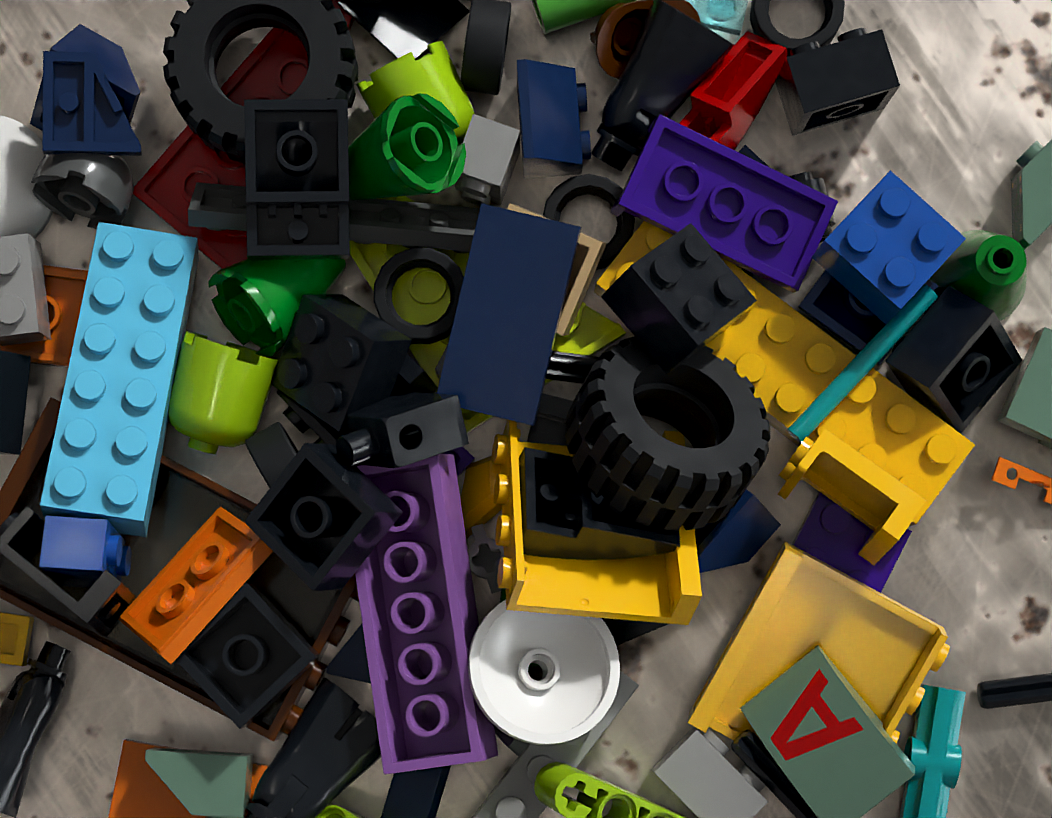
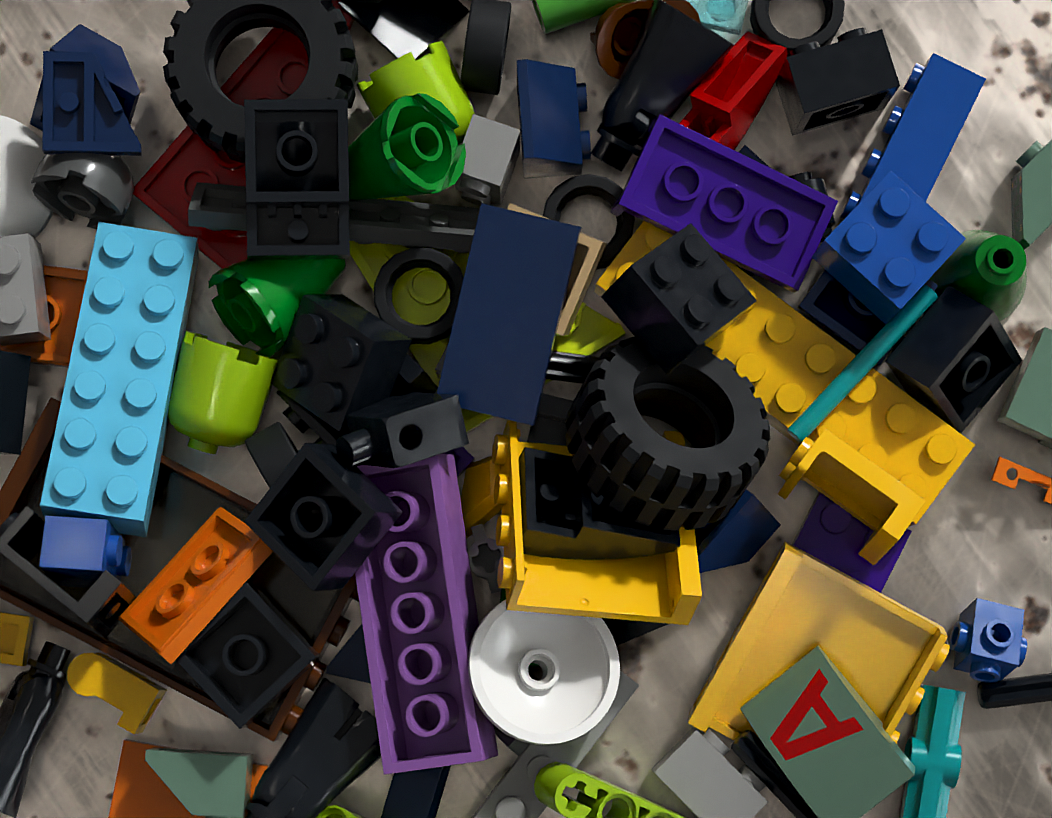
(118, 685): none -> yellow leg
(924, 129): none -> blue brick
(988, 640): none -> blue brick

